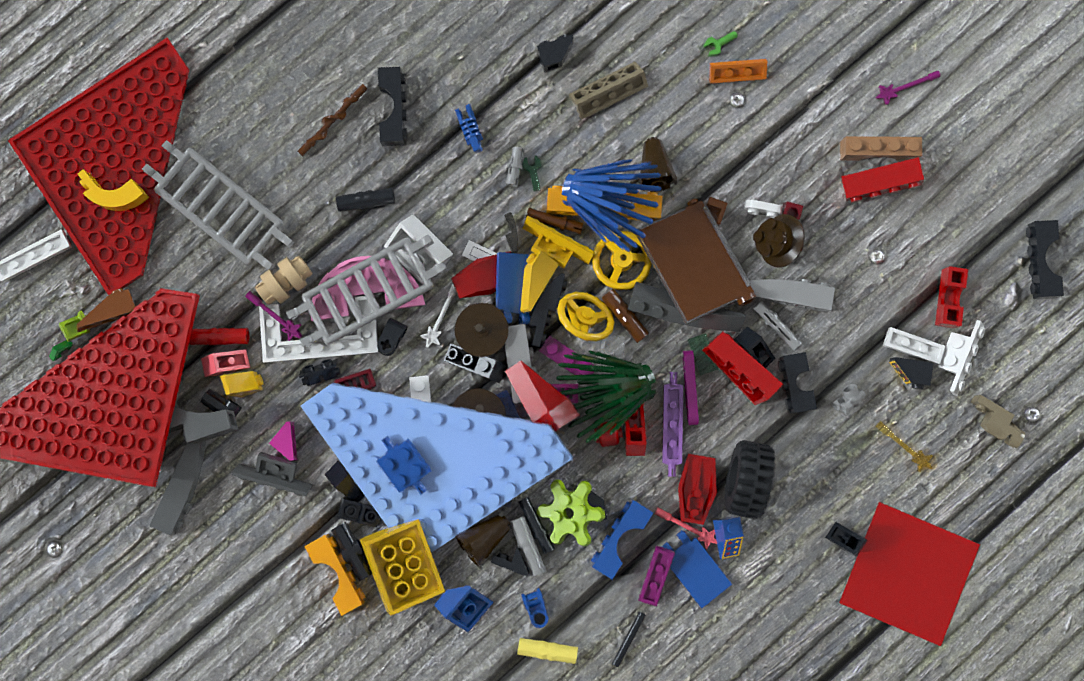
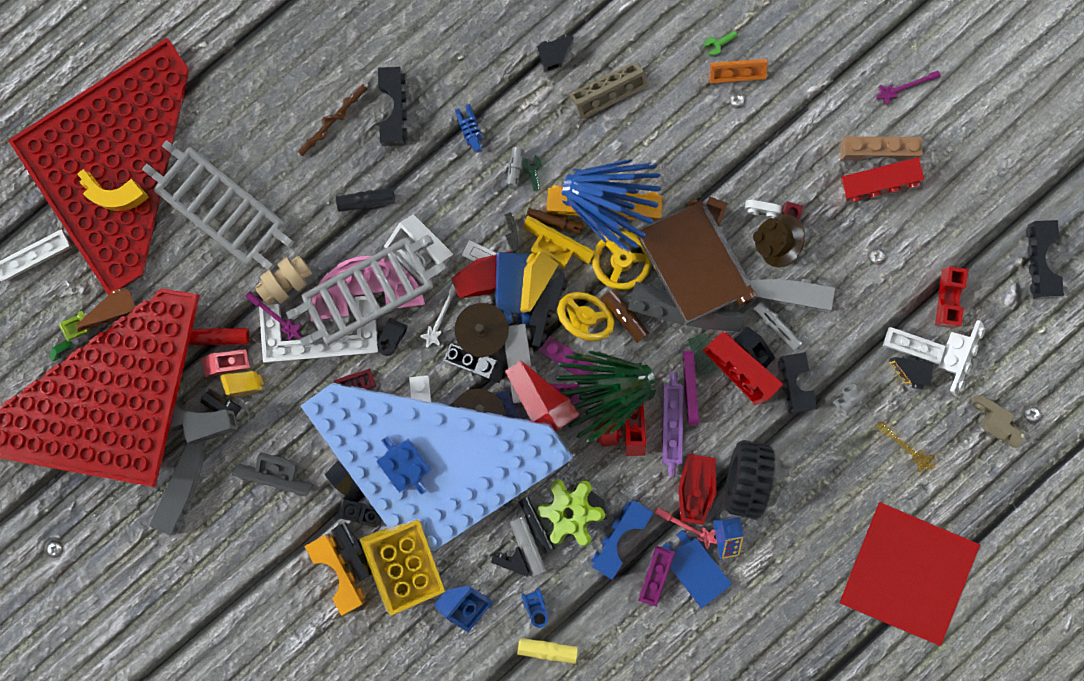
(285, 441): dark pink slope -> none
(312, 373): black hinge -> none
(483, 538): dark brown cone -> none
(628, 639): black bar -> none
(656, 154): dark brown cone -> none
(846, 539): black slope -> none

